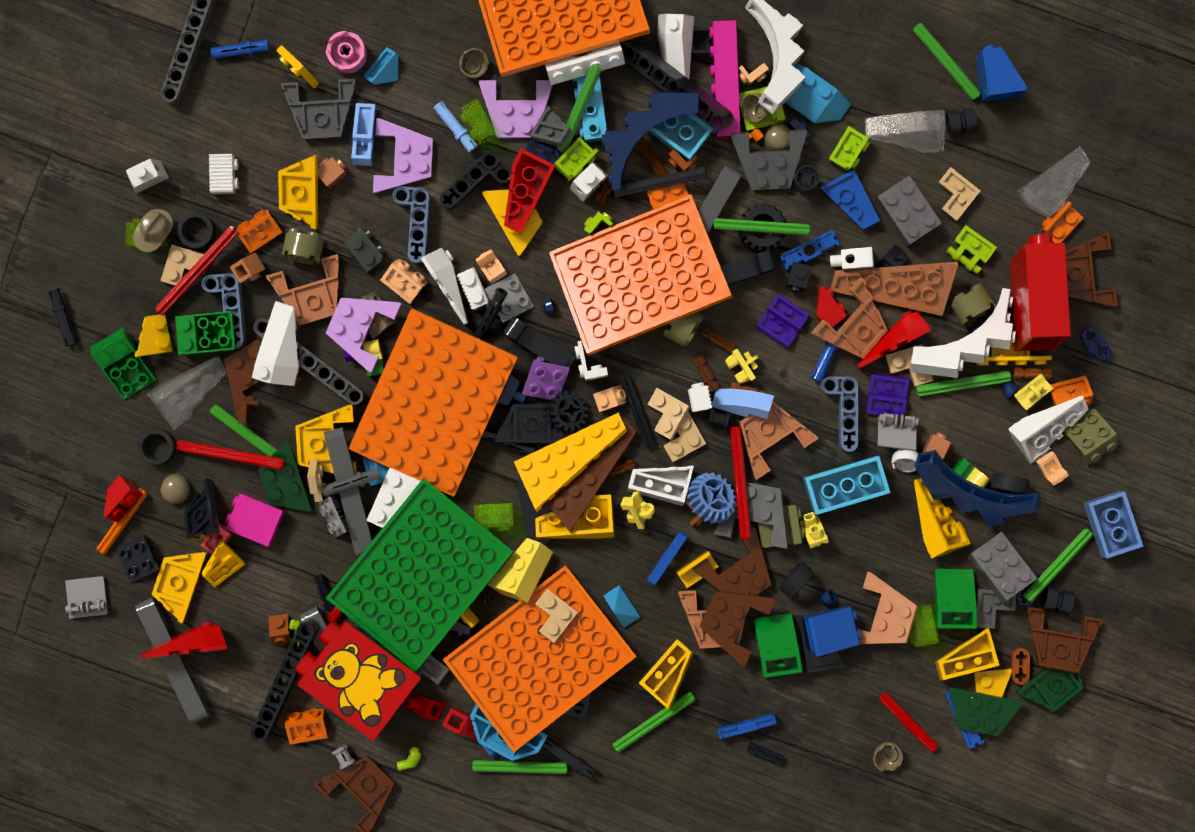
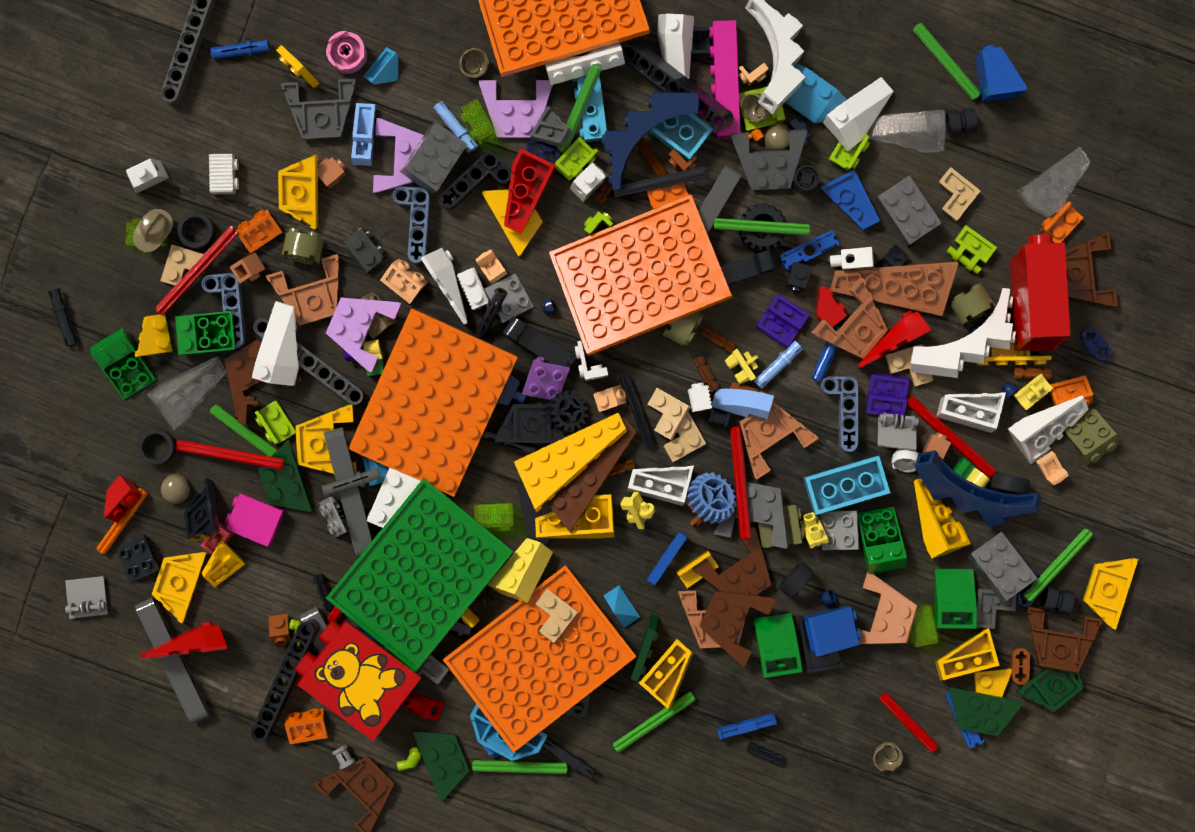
(275, 423): none -> lime bracket
(314, 477): tan plate -> none
(433, 158): none -> flat silver brick
(443, 760): none -> dark green wing
(460, 723): red slope -> none
(646, 651): none -> dark green wing
(775, 367): none -> light blue pin
(840, 529): none -> light grey hinge
(856, 115): none -> white wedge
(881, 540): none -> green slope
(955, 440): none -> red axle
(963, 383): bright green axle -> none
(972, 410): none -> white wedge
(1109, 589): none -> yellow wing
(1113, 524): medium blue brick -> none

